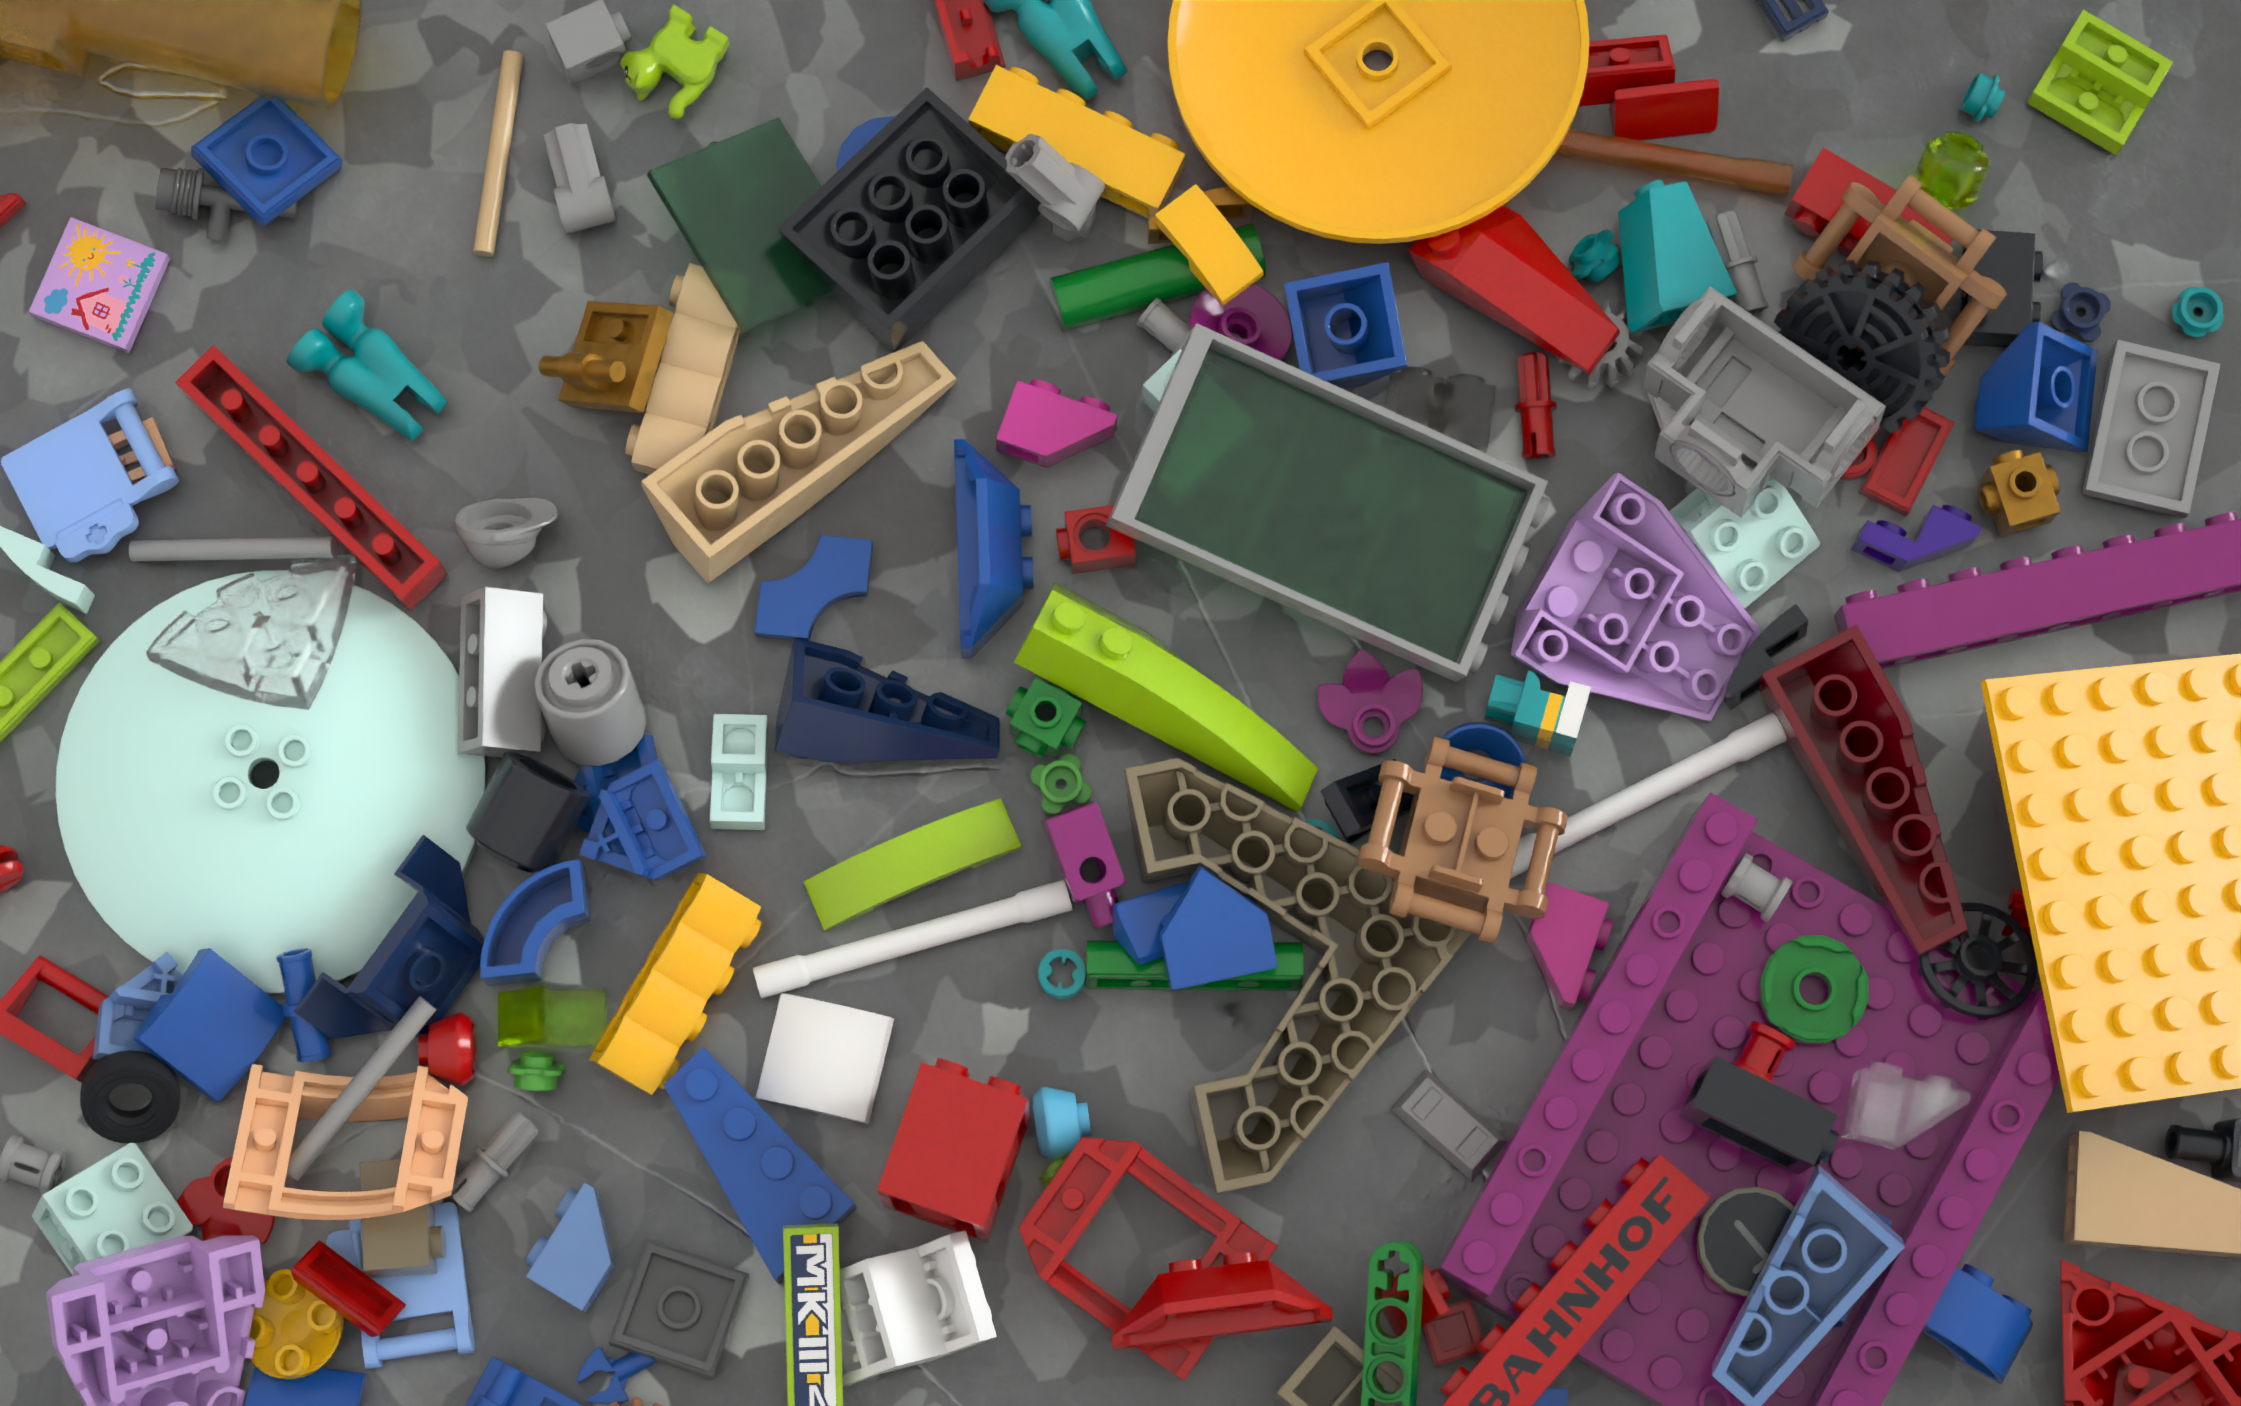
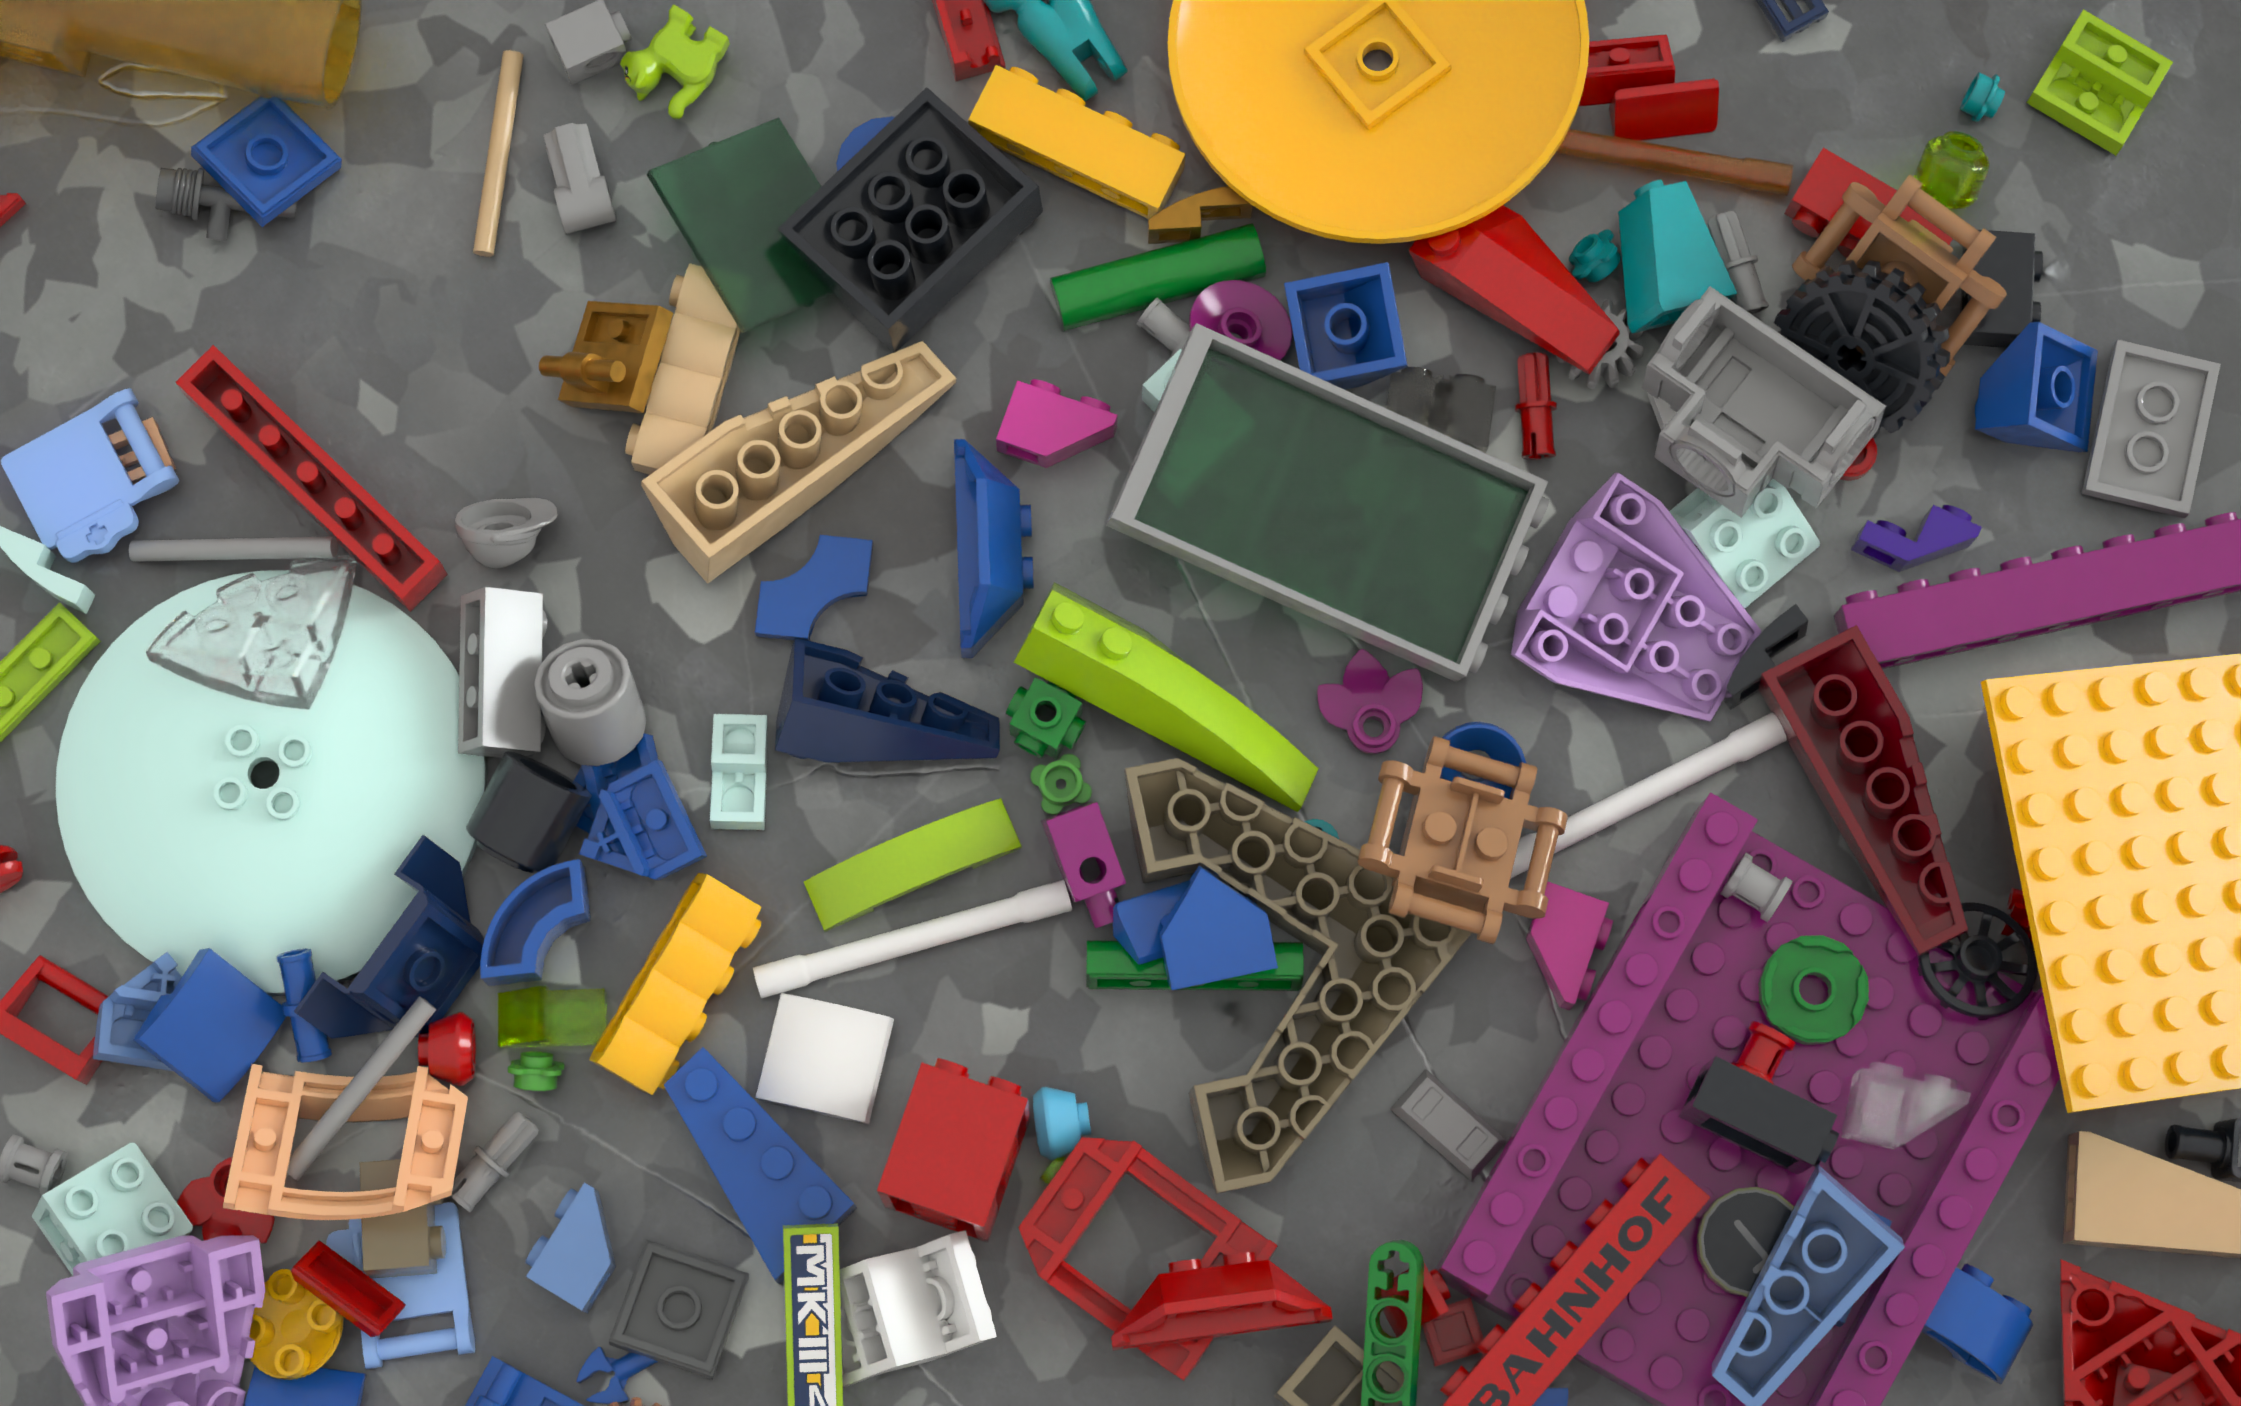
(99, 285): lavender tile -> none
(125, 1125): black tyre -> none
(373, 373): teal piece -> none
(1063, 188): light grey piece -> none
(1078, 975): teal bush -> none
(1117, 553): red brick -> none
(1210, 244): yellow slope -> none
(1355, 800): black slope -> none
(1538, 715): teal hips -> none
(1906, 461): red tile -> none
(2019, 492): pearl gold brick -> none
(2092, 302): dark blue plate -> none
(2200, 298): teal plate -> none

